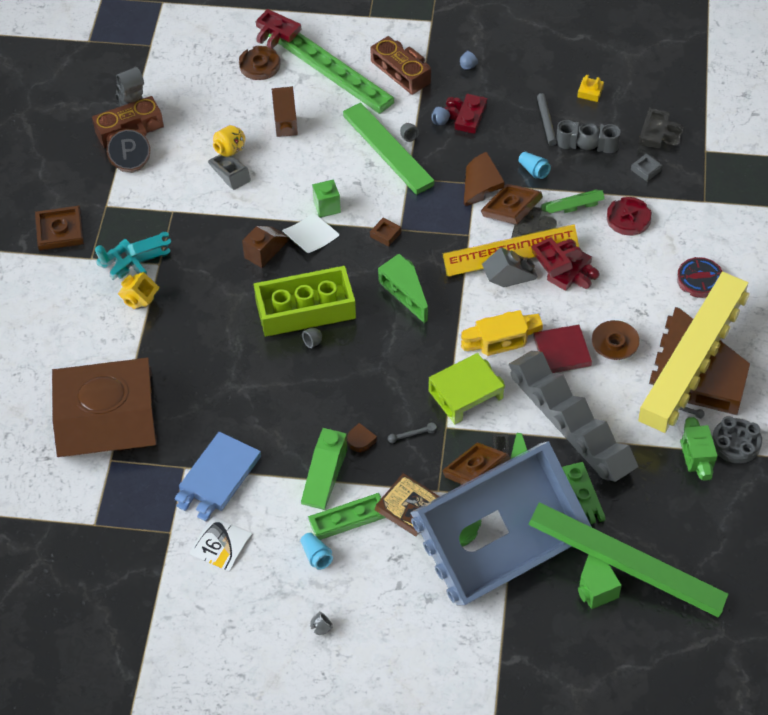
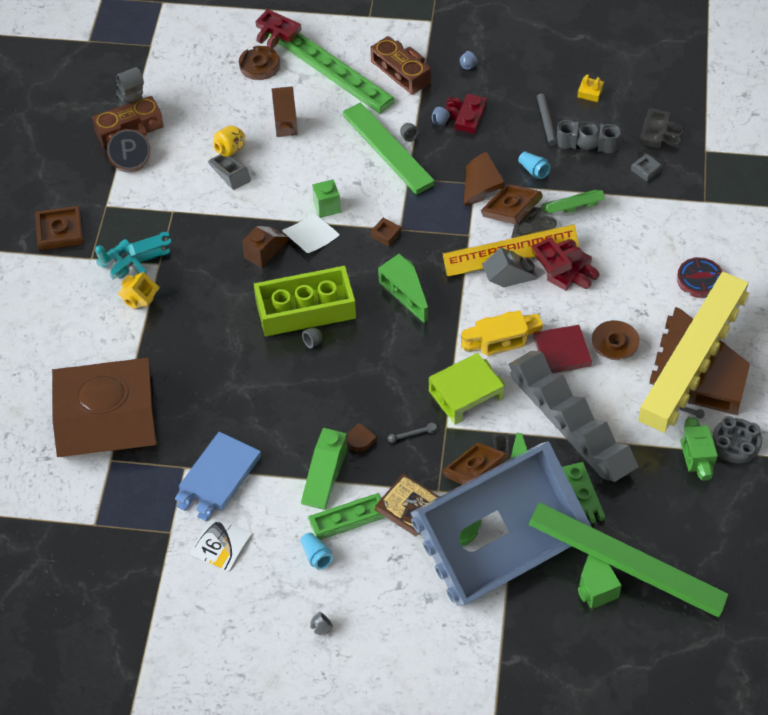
(629, 216): dark red tile -> none

